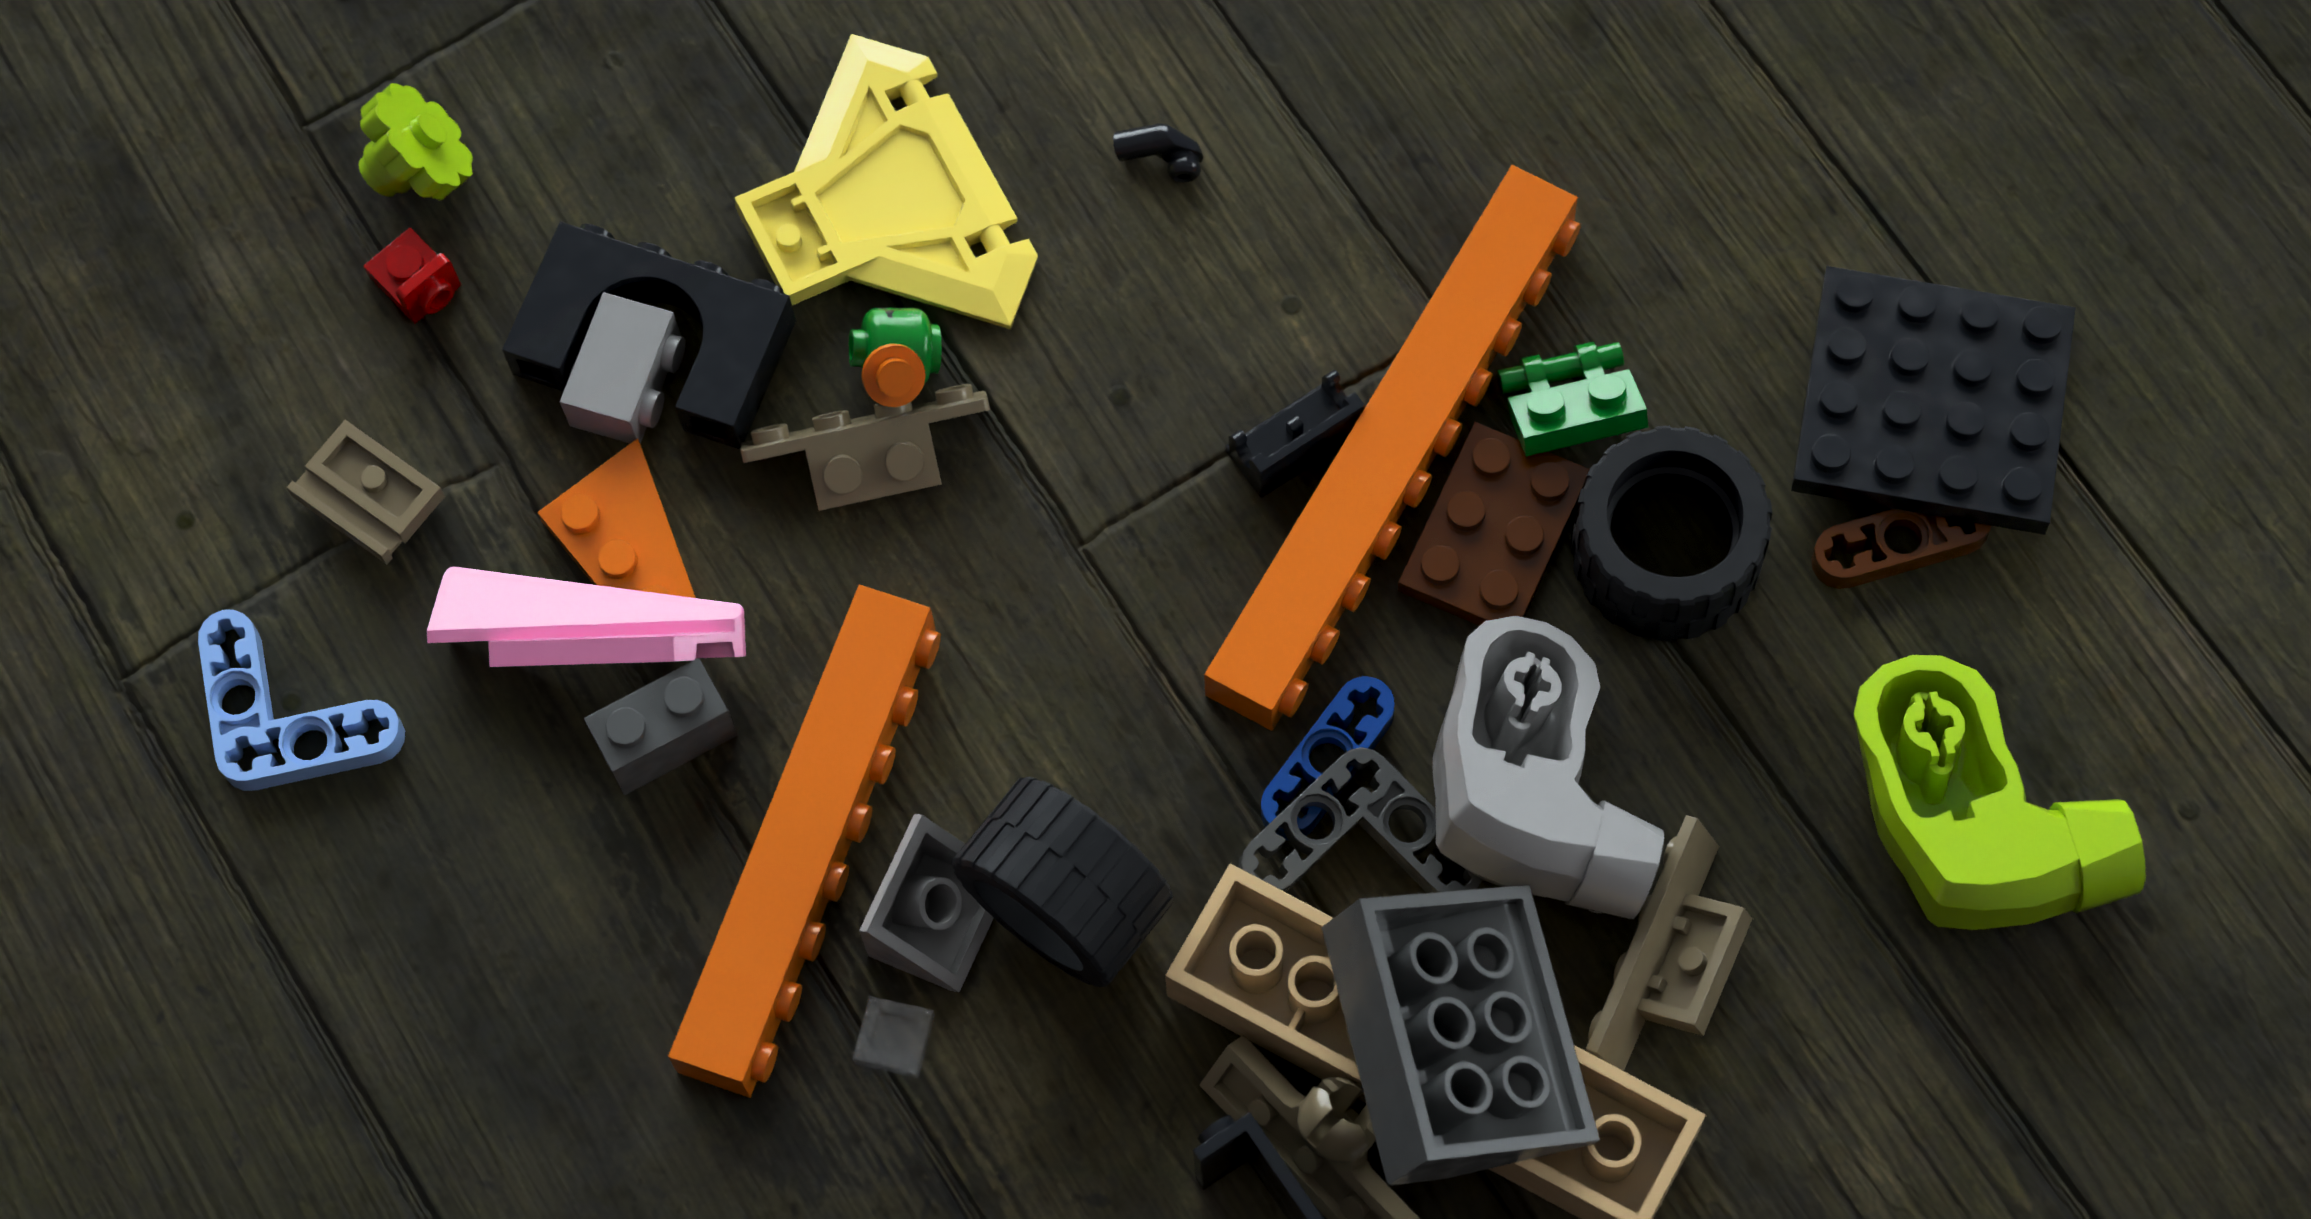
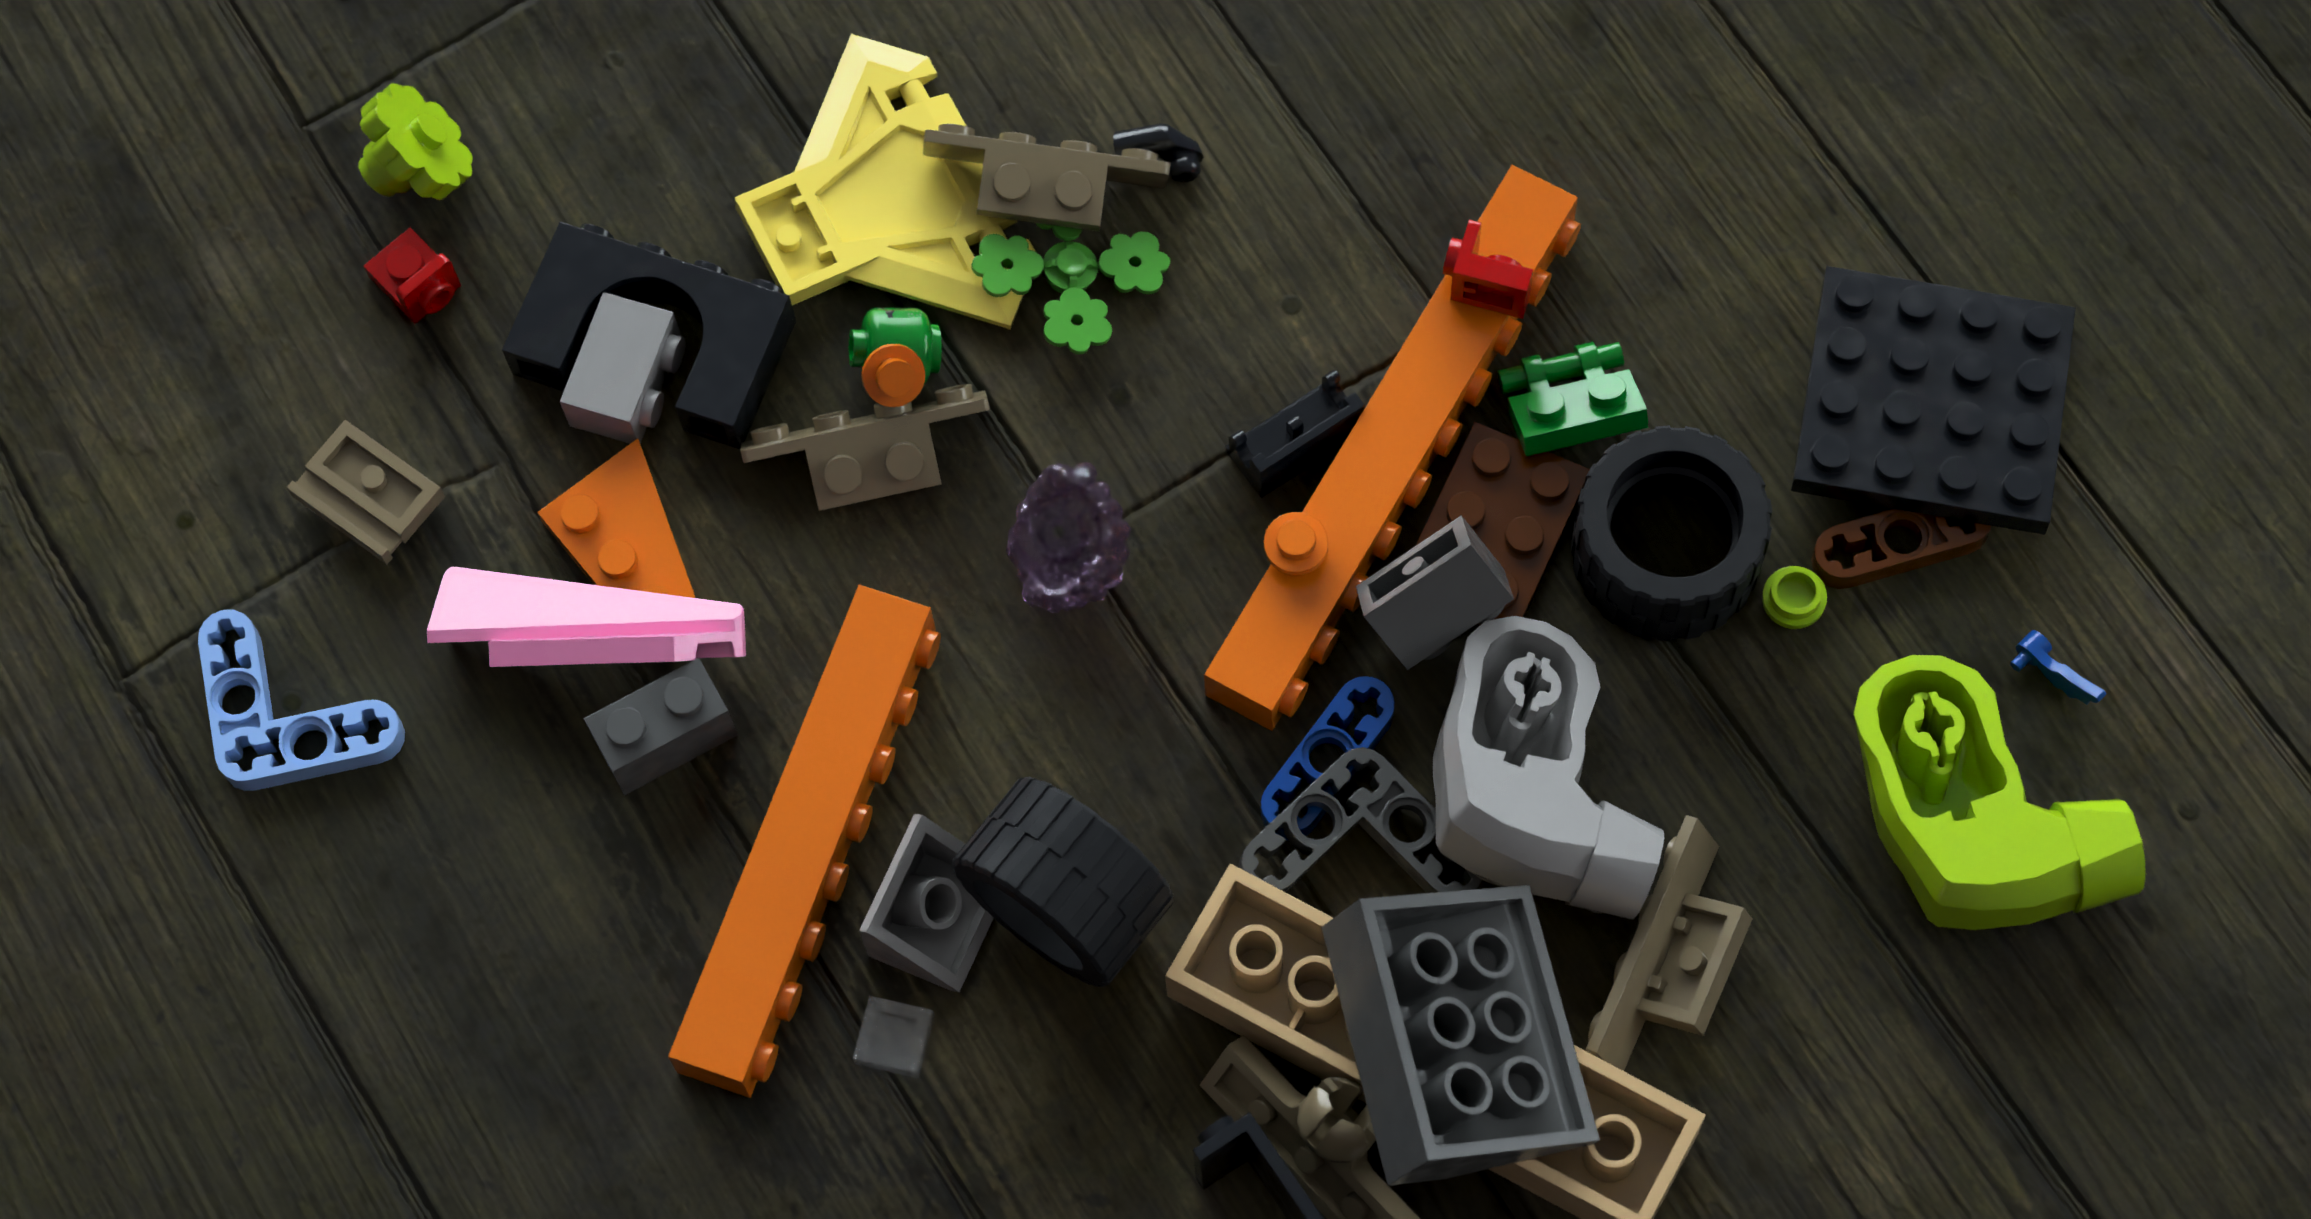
(1044, 181): none -> dark tan bracket
(1070, 271): none -> bright green plant
(1088, 556): none -> clear purple hair
(1296, 543): none -> orange plate
(1434, 593): none -> dark grey brick
(1486, 282): none -> red bracket
(1794, 597): none -> lime plate
(2035, 650): none -> blue piece

